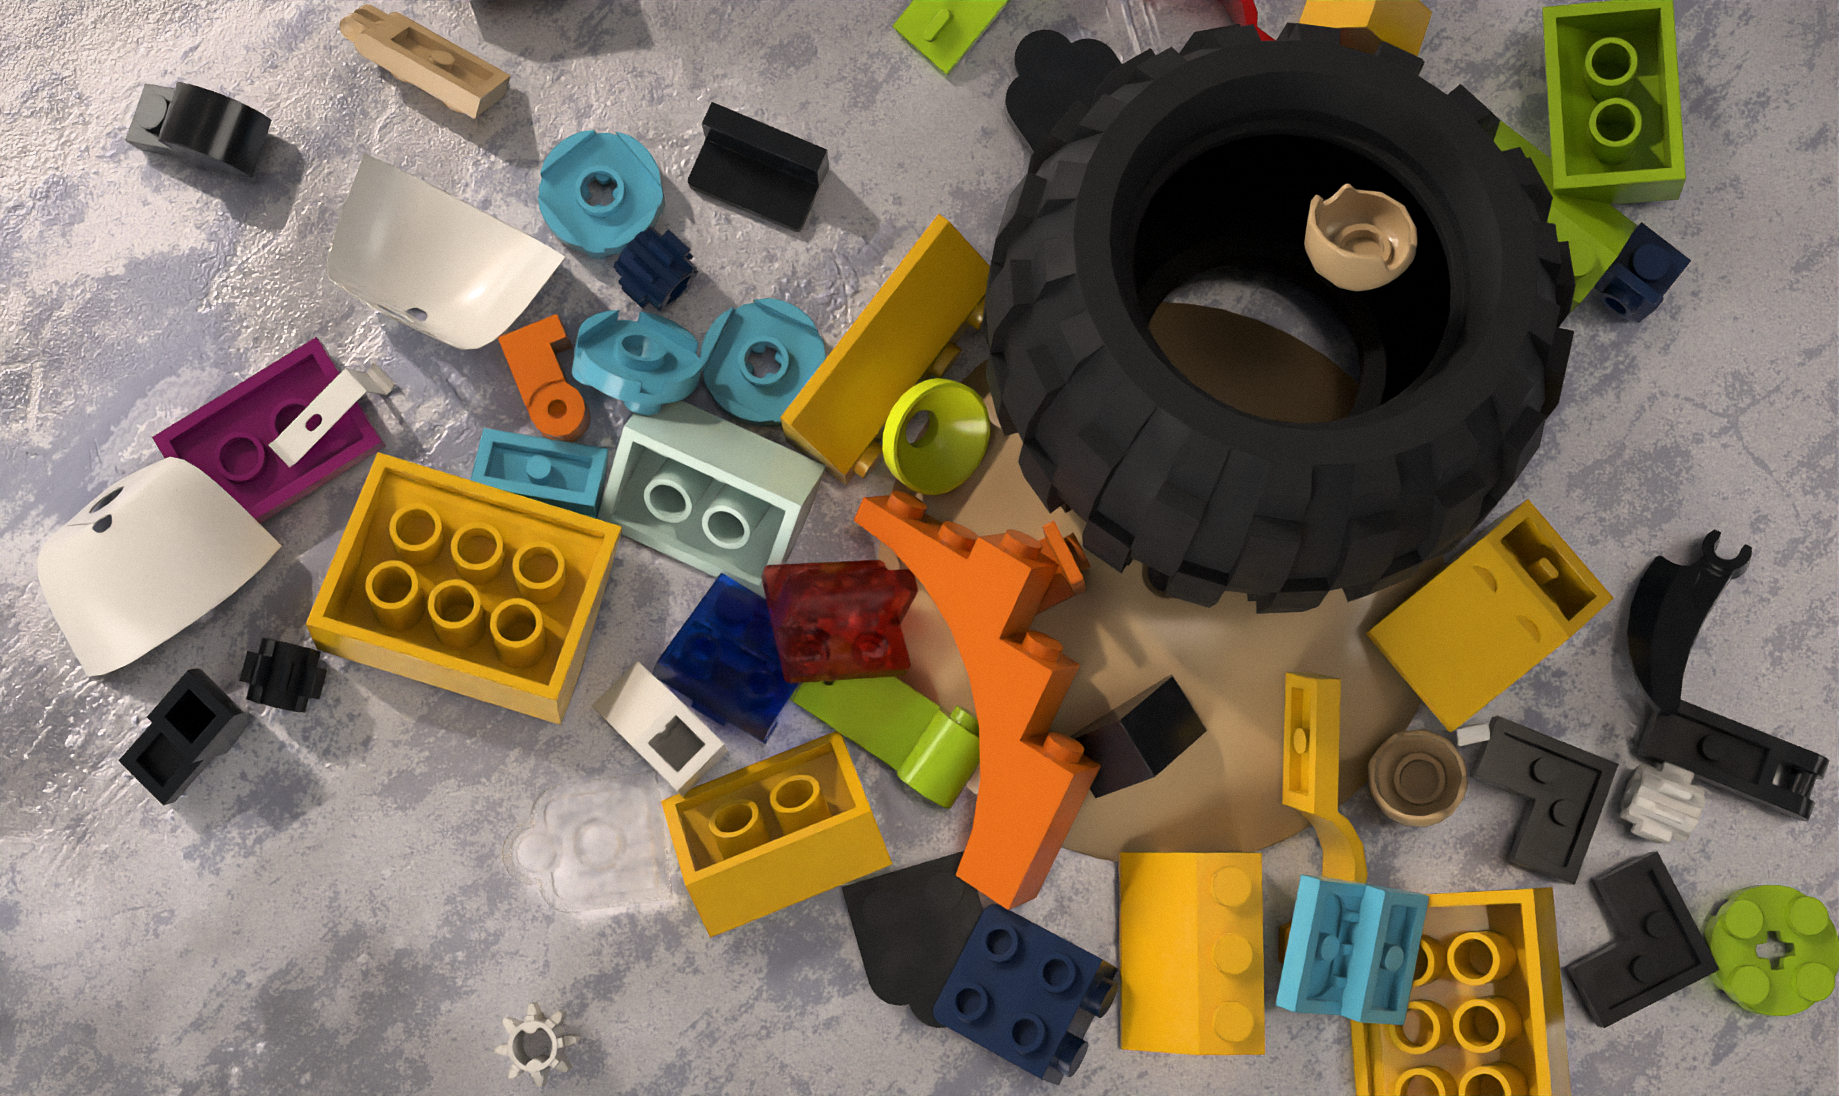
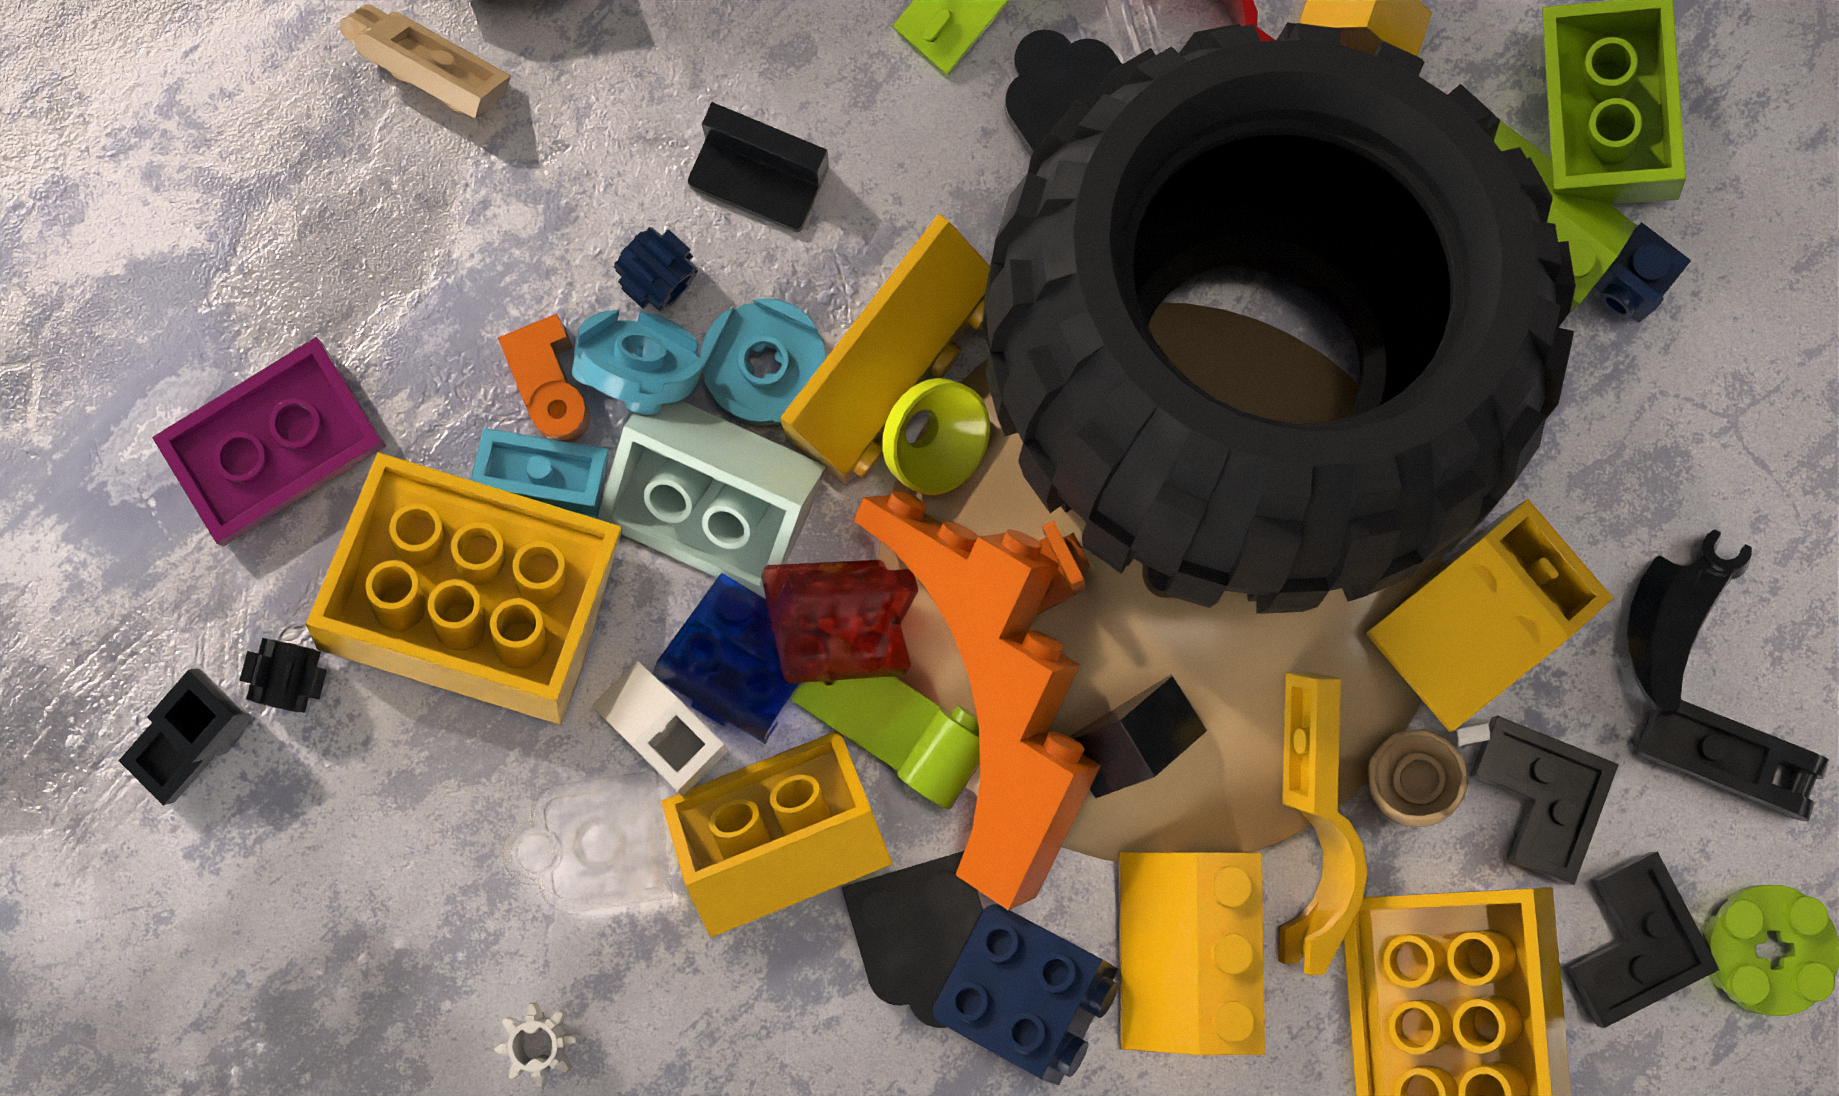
(159, 567): white piece -> none
(199, 127): black brick -> none
(331, 405): white piece -> none
(429, 251): white piece -> none
(605, 158): medium azure plate -> none
(1352, 950): medium azure slope -> none
(1359, 238): tan hair -> none
(1662, 802): white gear -> none

